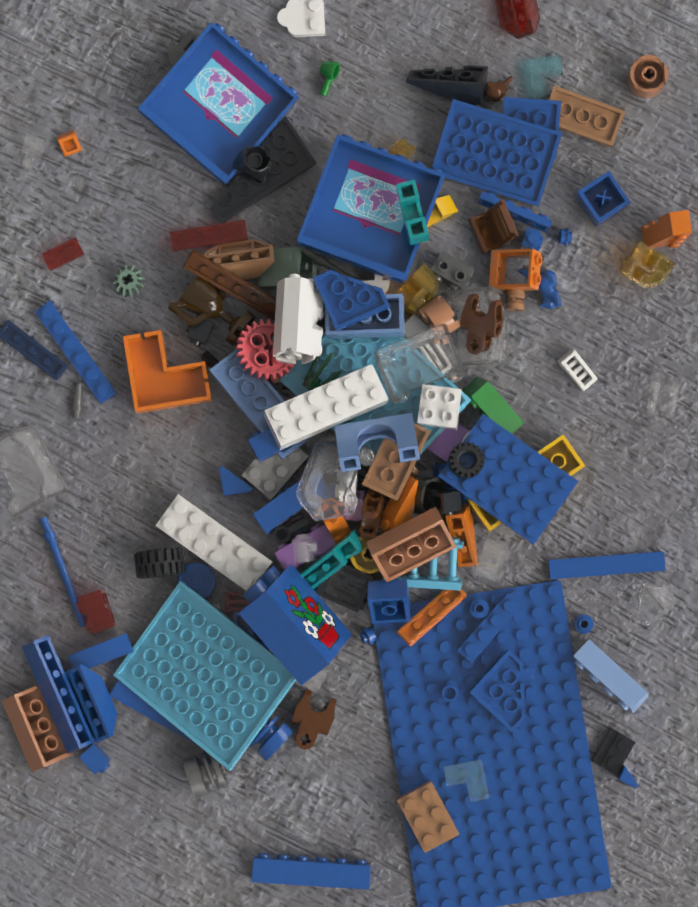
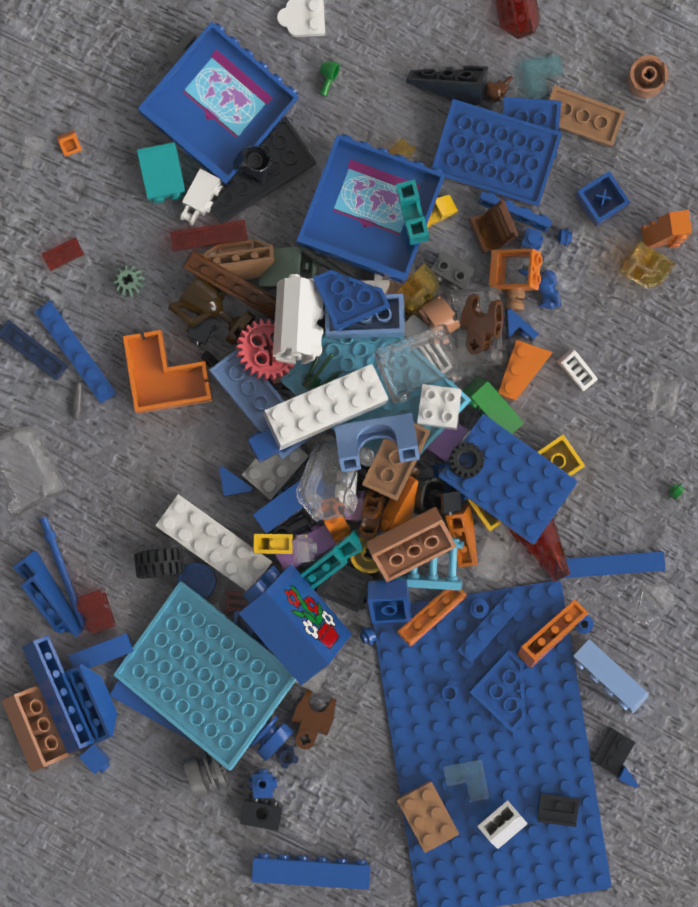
(47, 595): none -> blue wedge
(162, 173): none -> teal slope
(200, 195): none -> white brick
(250, 817): none -> black brick
(259, 790): none -> blue brick
(273, 544): none -> yellow slope
(282, 756): none -> dark blue plate
(502, 824): none -> white brick
(515, 323): none -> blue slope
(521, 369): none -> orange wedge
(548, 552): none -> clear red wedge
(551, 634): none -> orange slope
(558, 809): none -> black plate
(676, 491): none -> green plate

